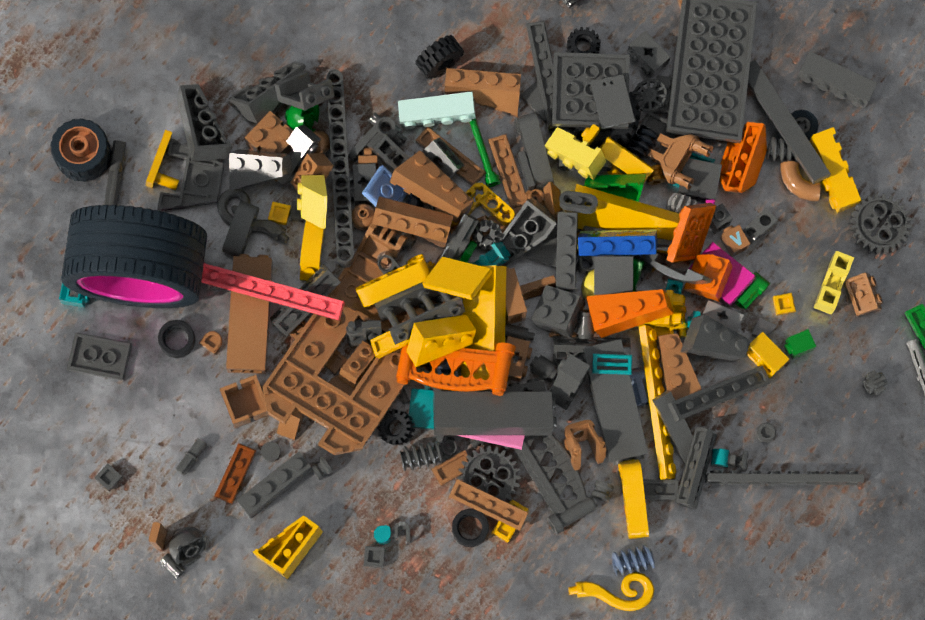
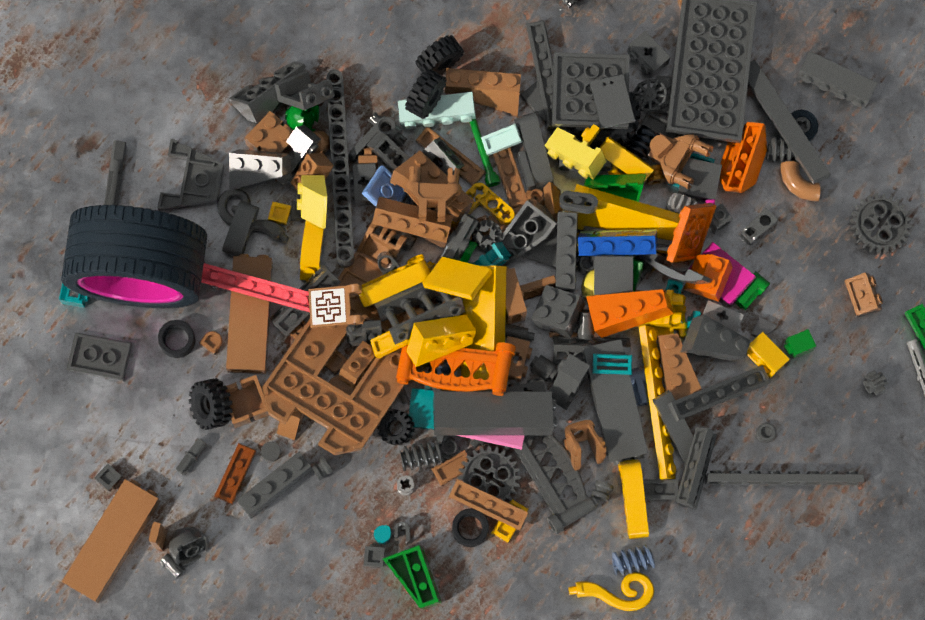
(81, 150): black wheel -> none
(111, 540): none -> medium nougat brick
(154, 175): yellow piece -> none
(201, 129): dark grey wedge -> none
(210, 403): none -> black tyre
(290, 546): yellow wedge -> none
(332, 306): none -> flag
(364, 222): medium nougat head -> none
(407, 491): none -> light grey bush
(415, 575): none -> green wedge
(425, 93): none -> black tyre
(433, 194): none -> medium nougat connector
(501, 139): none -> light aqua tile
(583, 34): black tyre -> none
(660, 145): none -> medium nougat tile
(723, 458): leg -> none
(734, 240): medium nougat brick -> none
(784, 304): yellow tile -> none
(833, 282): light yellow arch -> none
(839, 186): yellow wedge -> none

